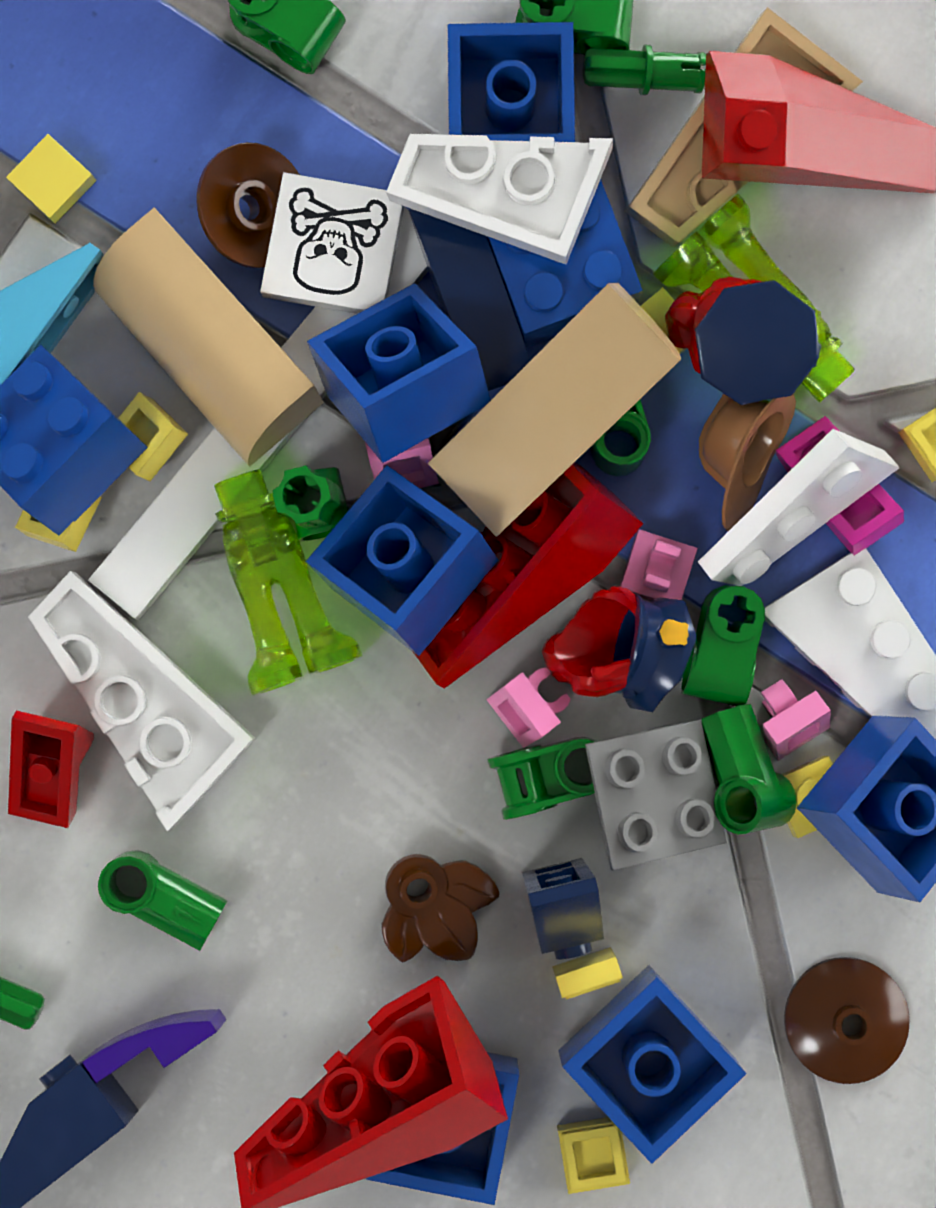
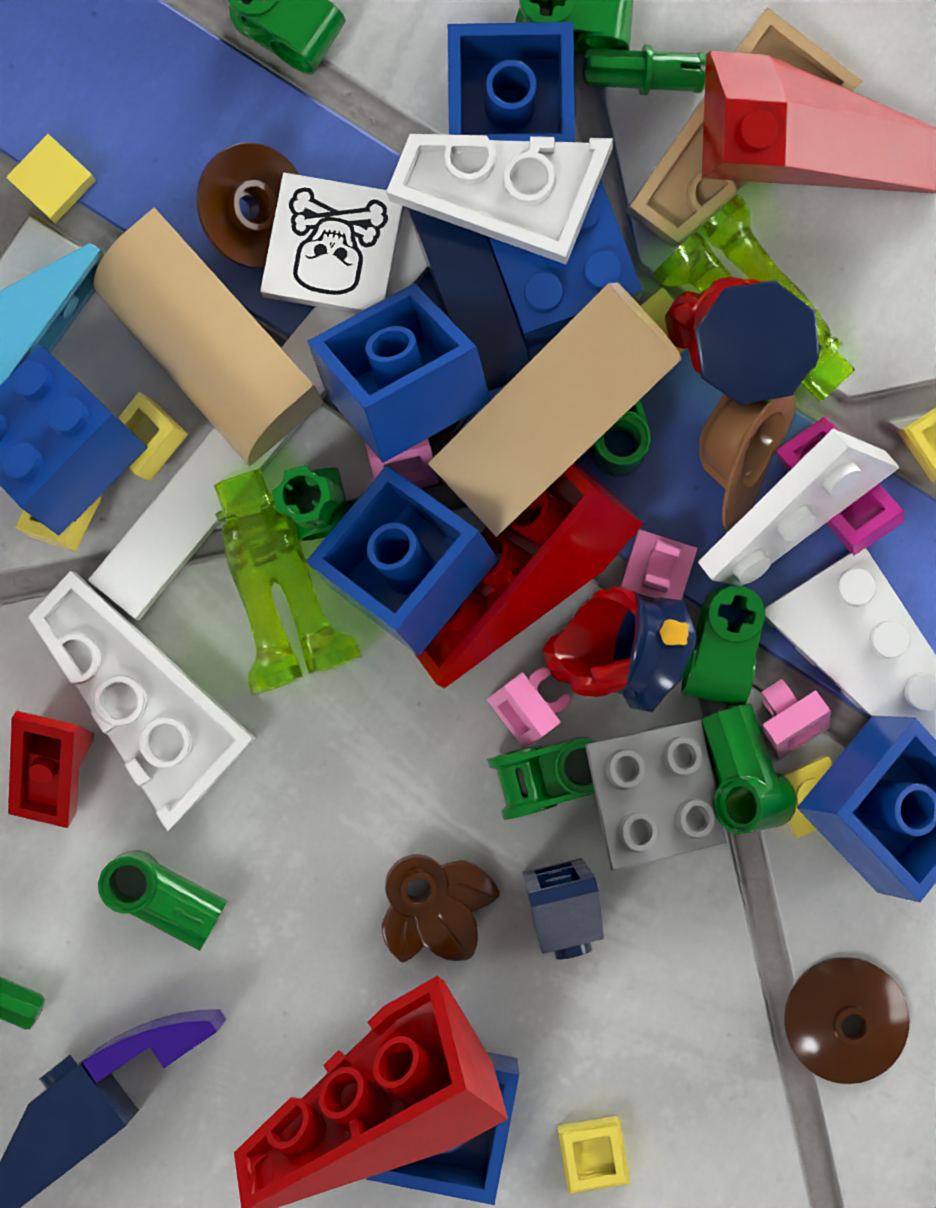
(587, 973): light yellow tile -> none
(650, 1064): blue brick -> none

